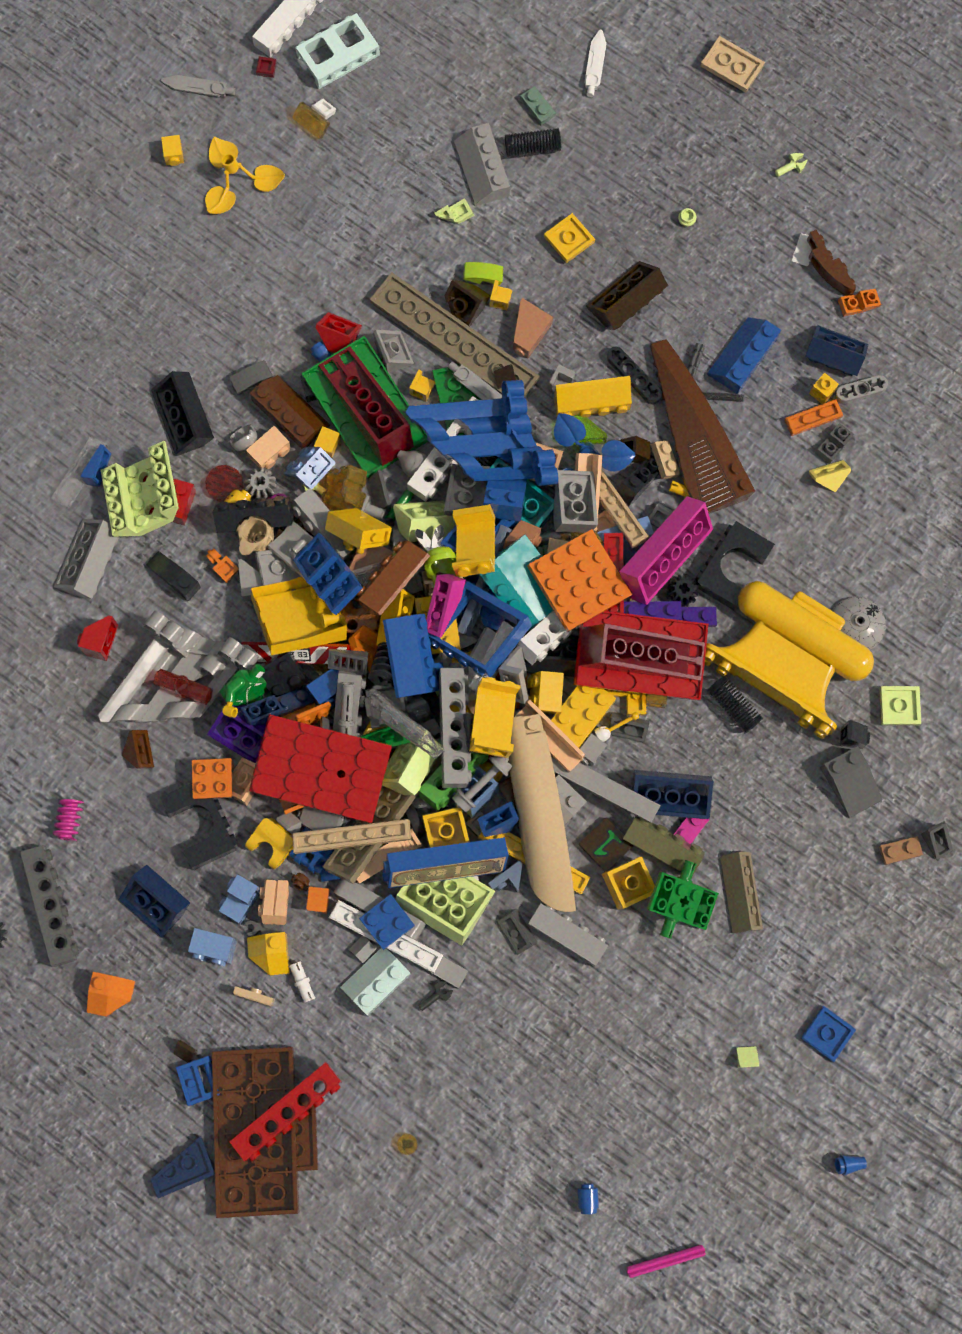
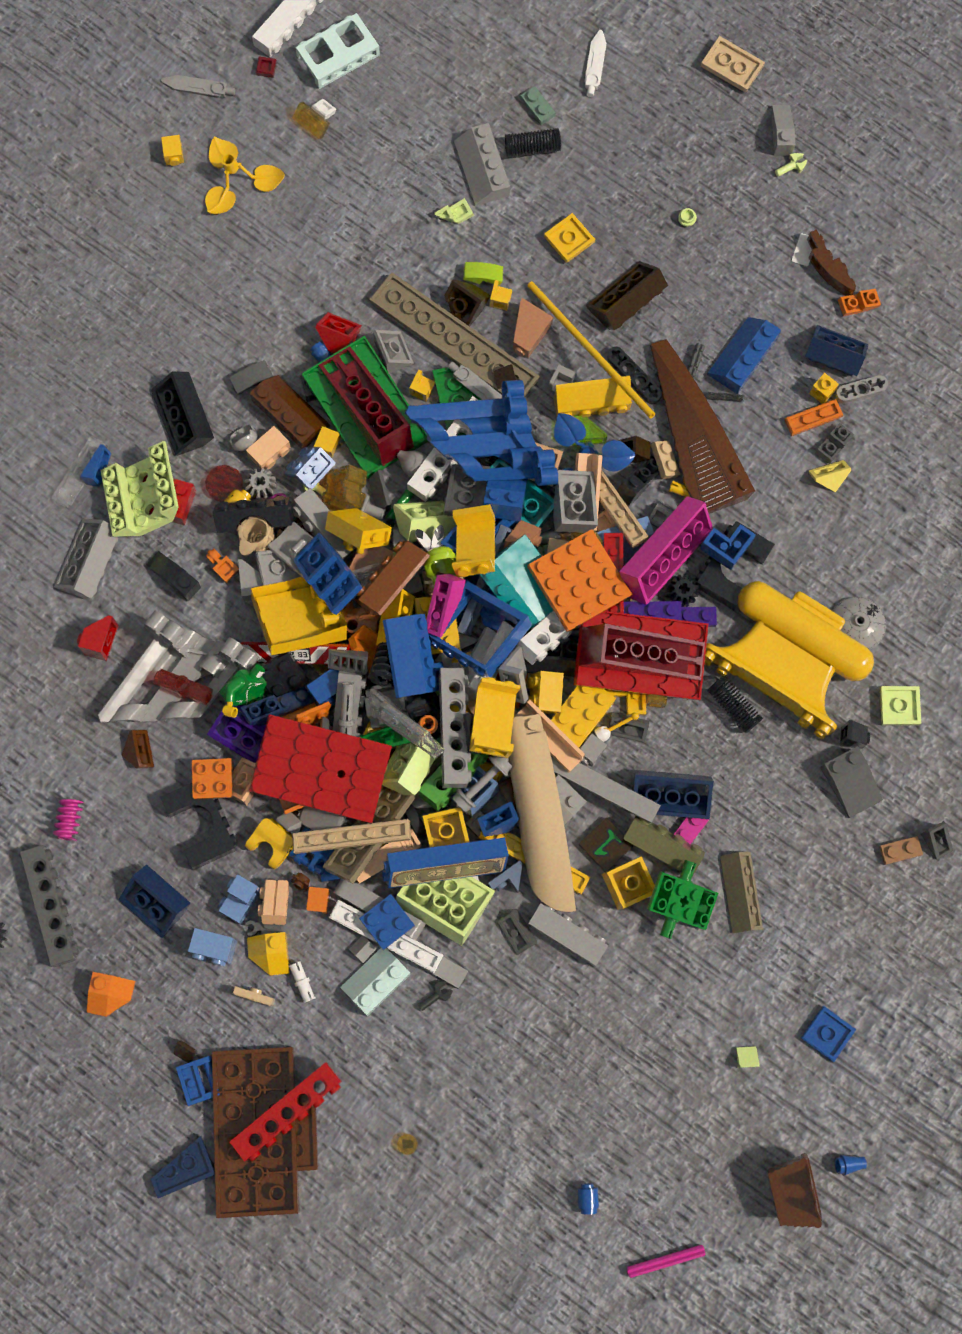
(429, 720): none -> orange cone
(591, 350): none -> yellow piece
(728, 550): none -> blue brick
(783, 130): none -> light grey slope
(795, 1193): none -> reddish brown piece

